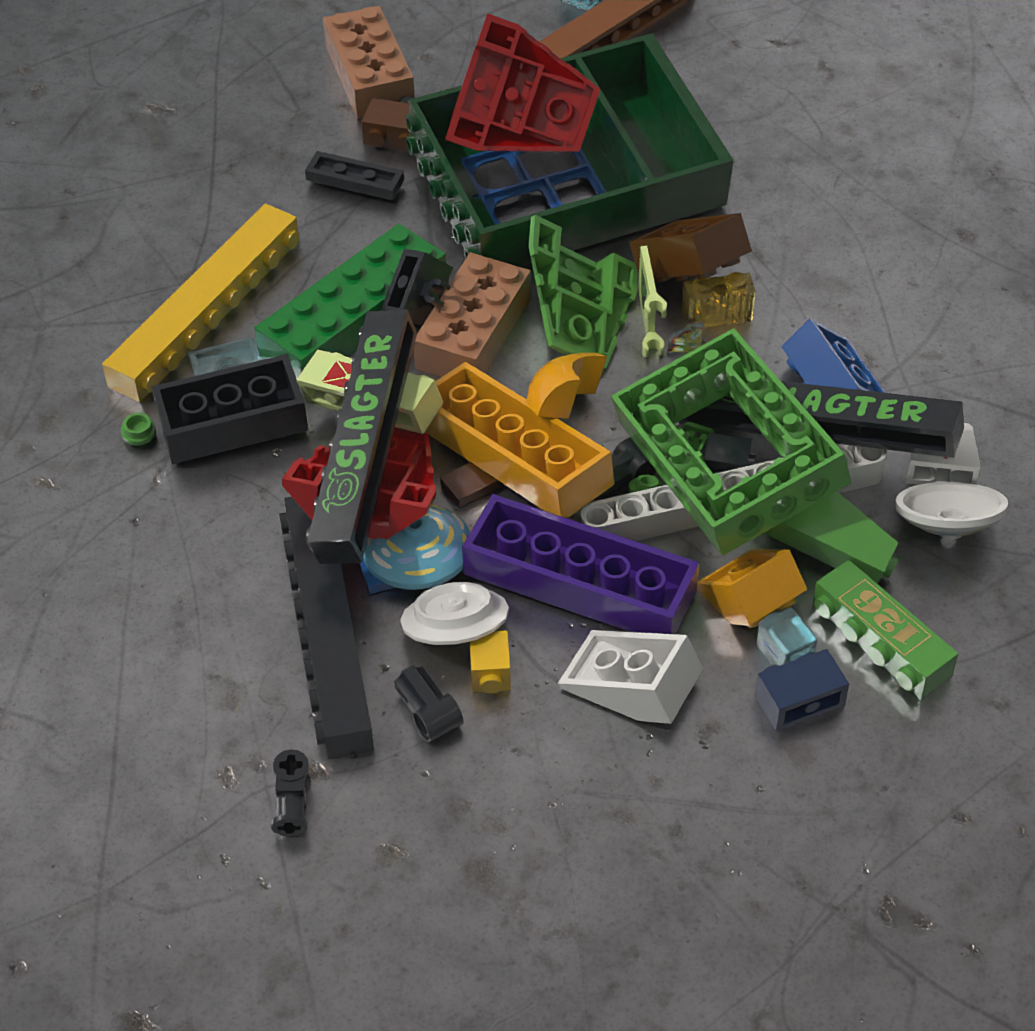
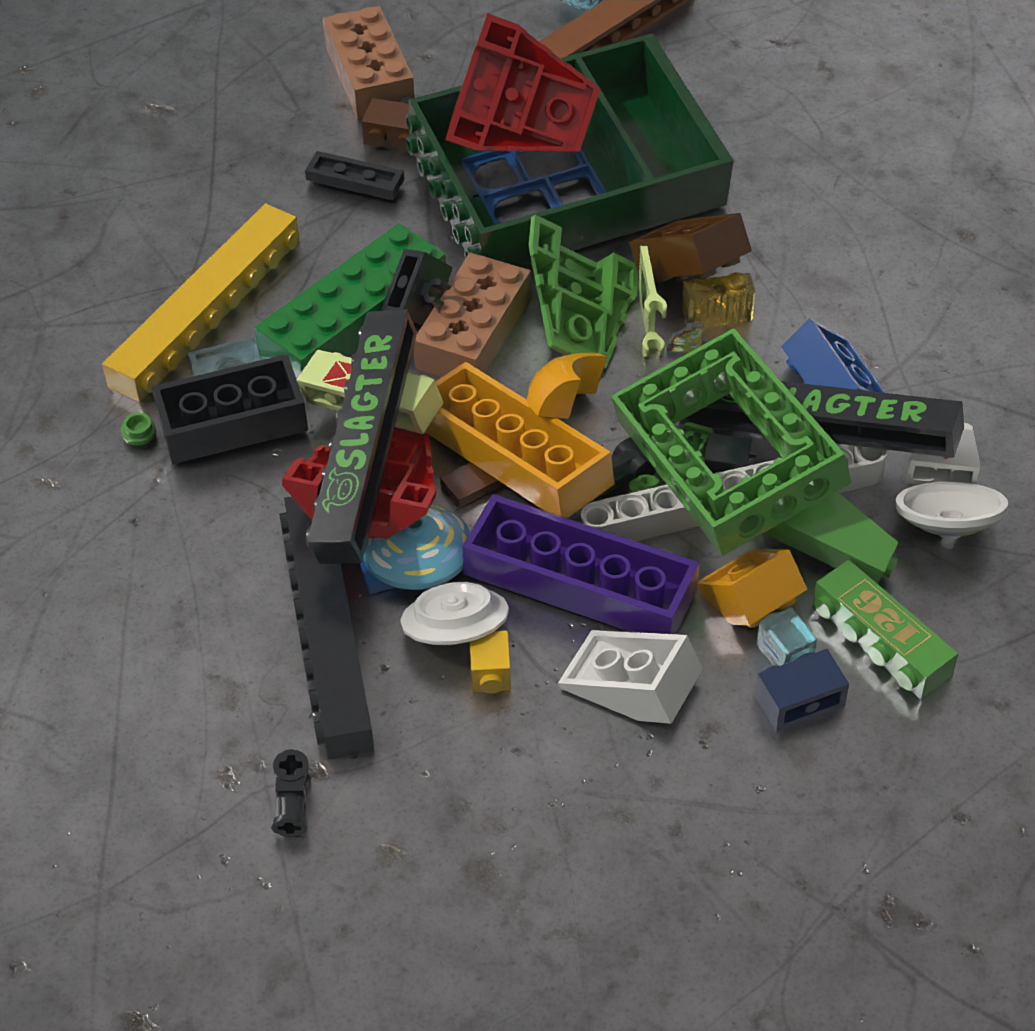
(431, 710): black piece -> none

